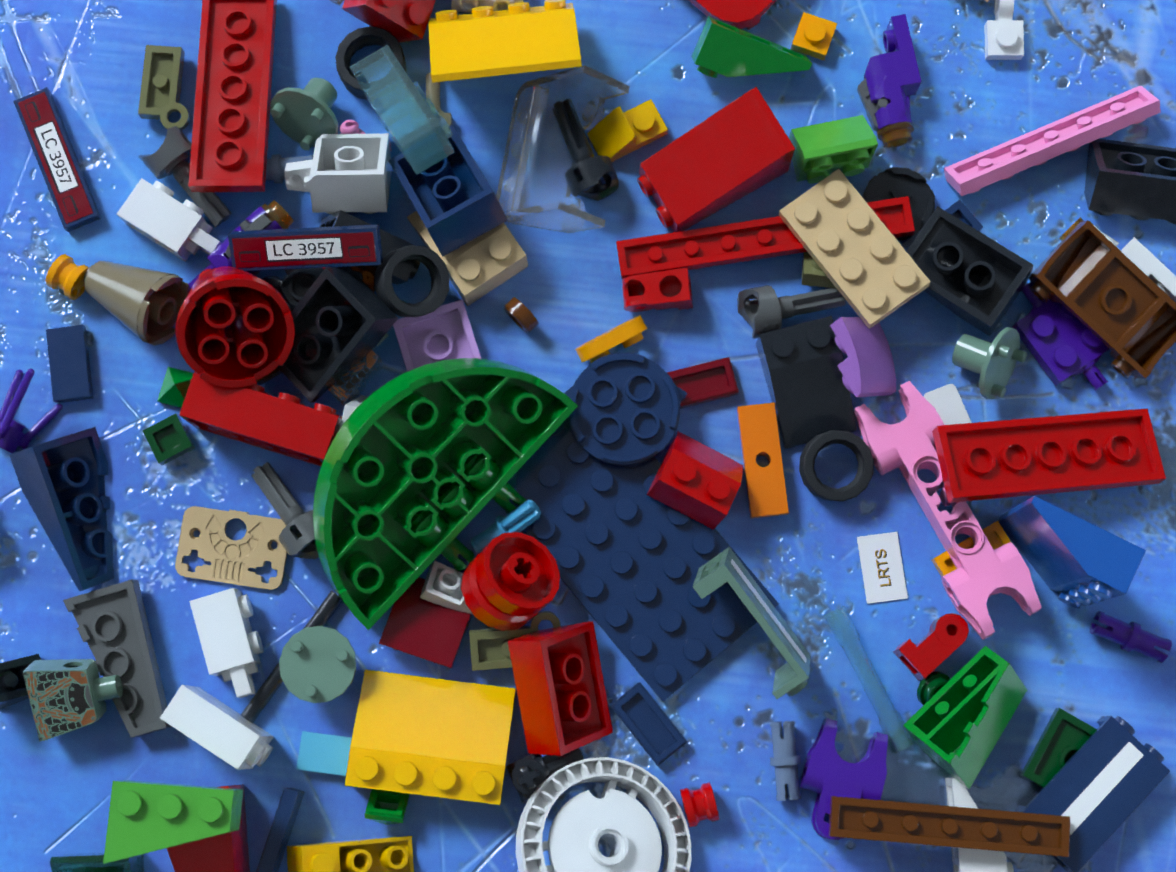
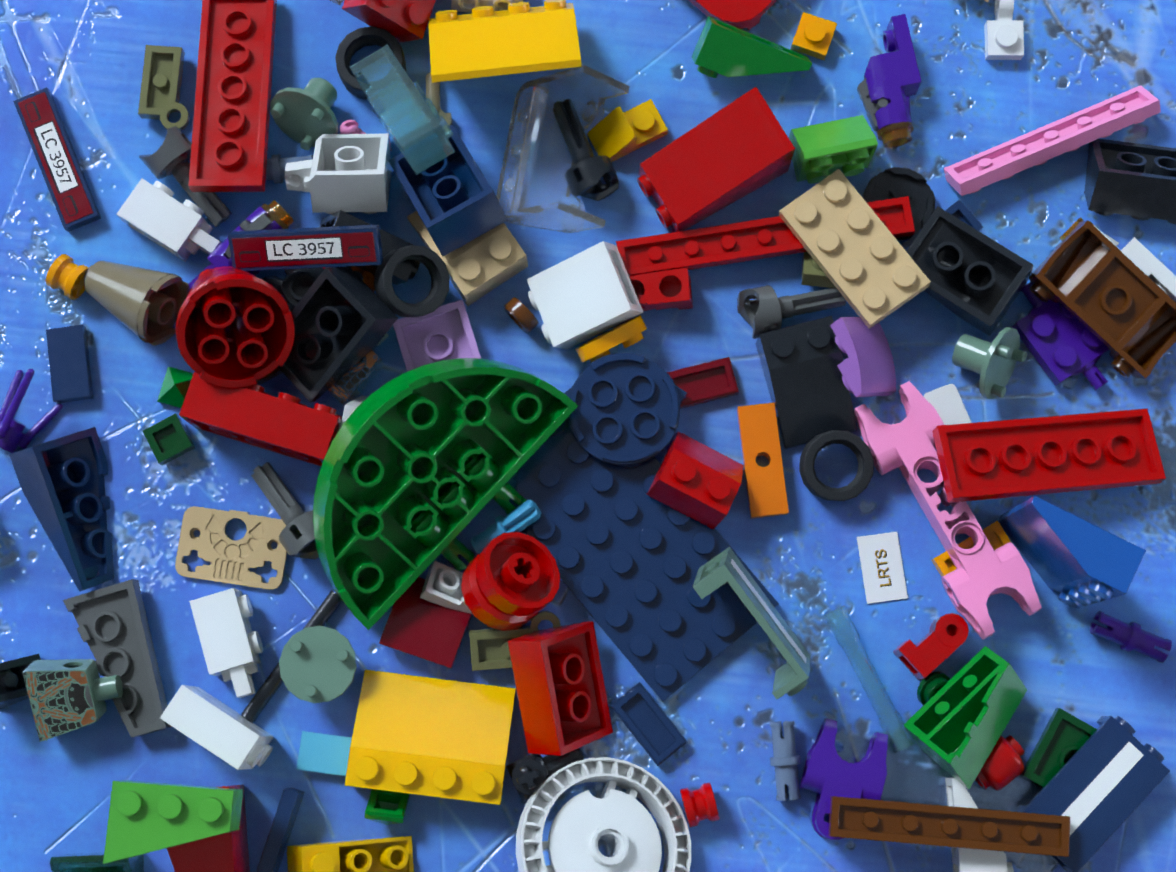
(583, 296): none -> white brick
(1002, 764): none -> red head

